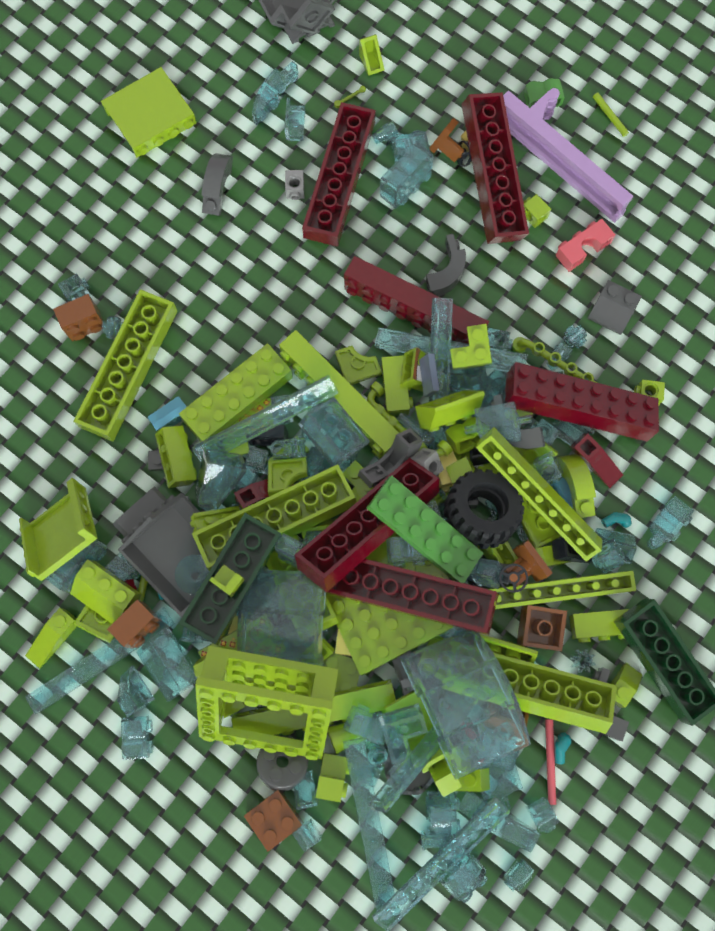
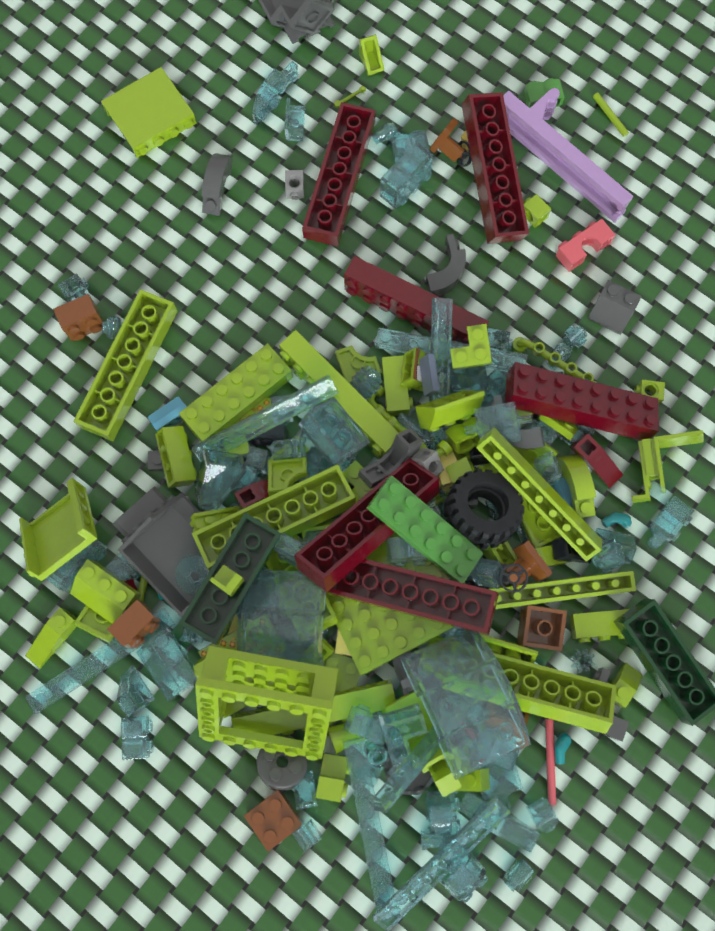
(366, 381): none -> clear light blue gear
(564, 428): none -> lime plate
(651, 458): none -> lime piece

